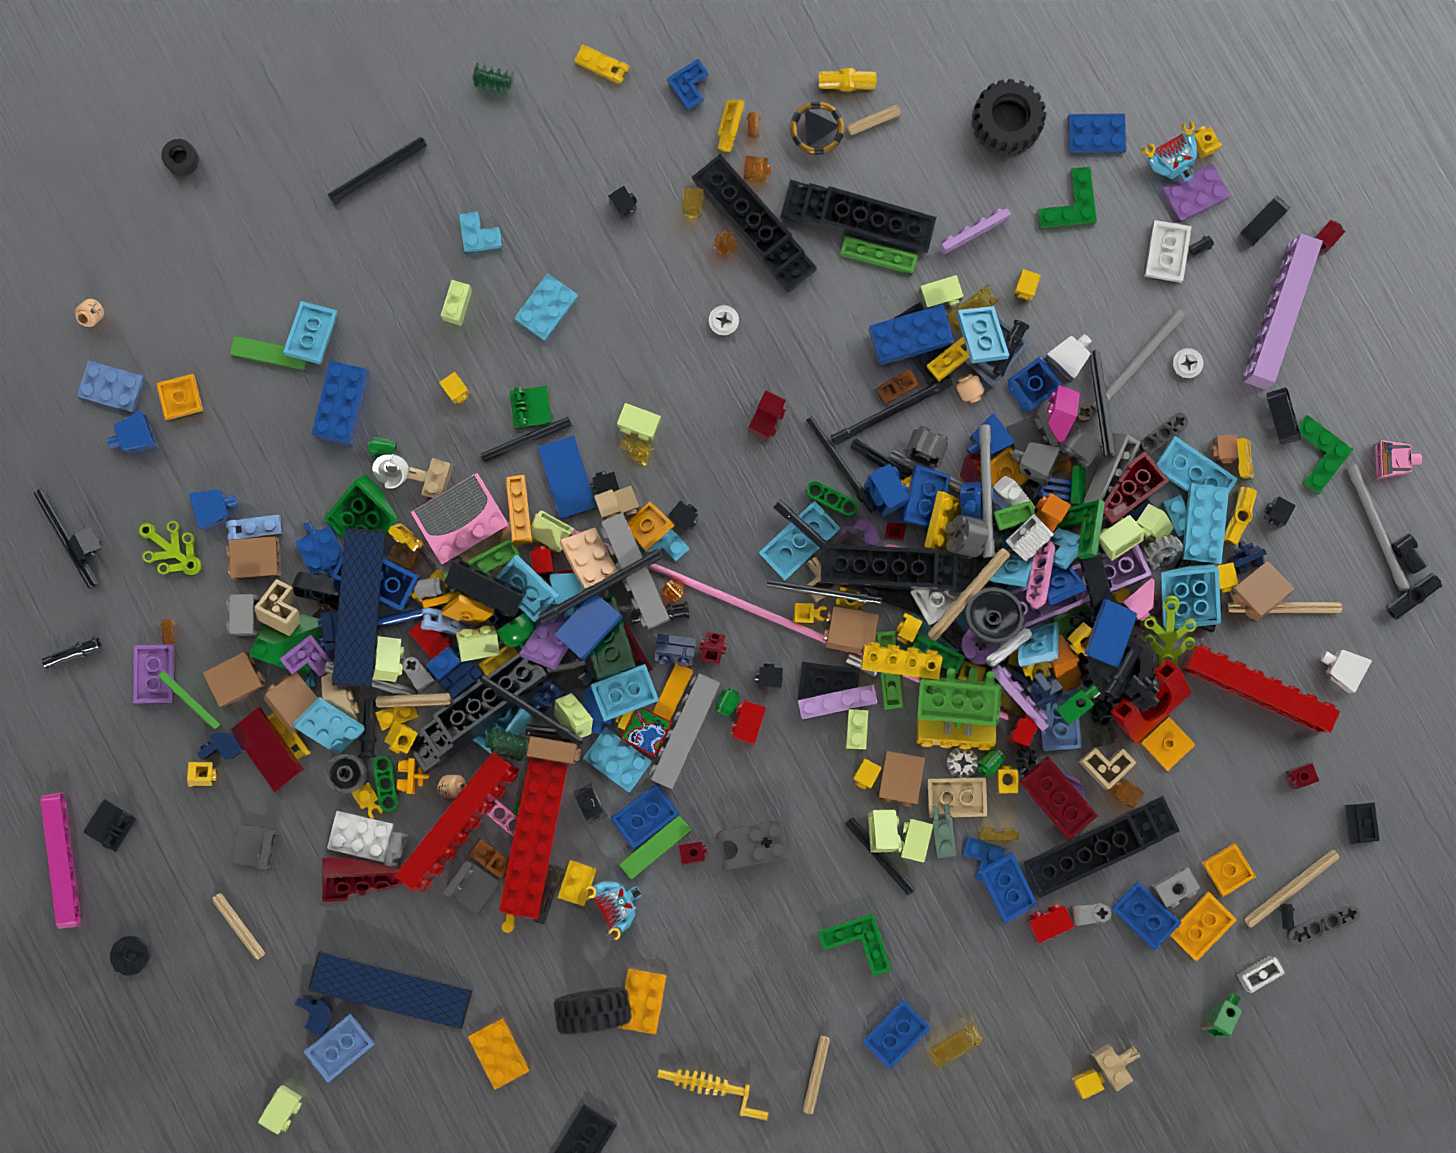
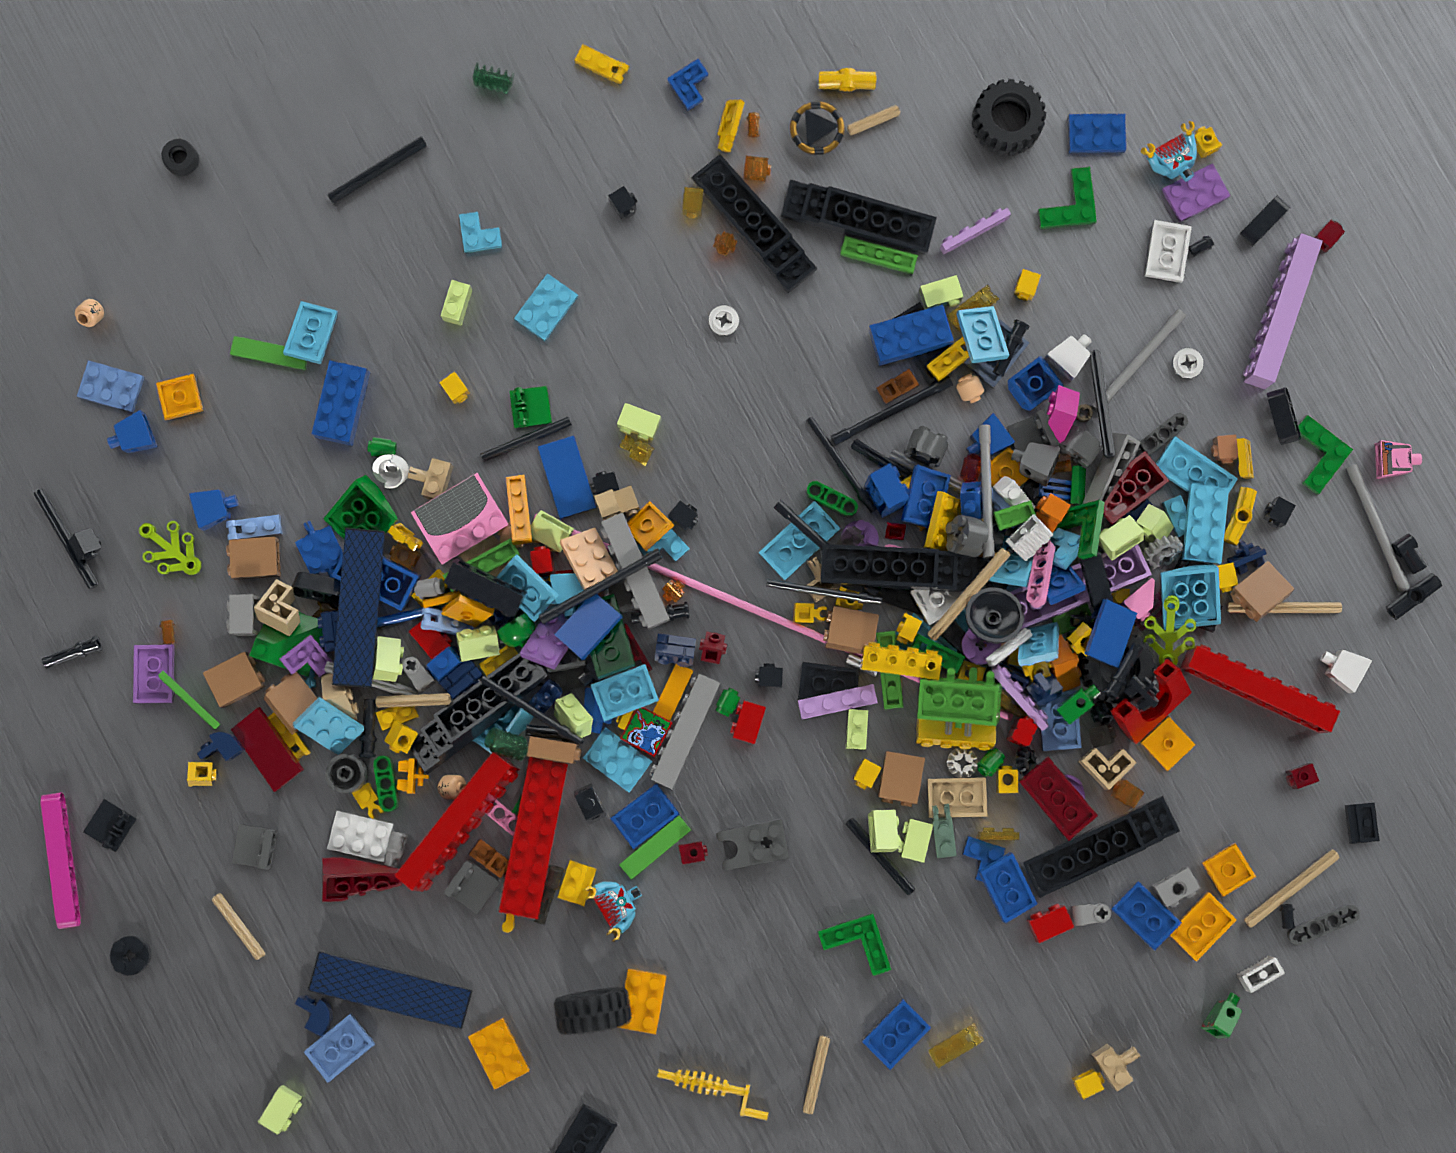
(767, 414): dark red brick -> none

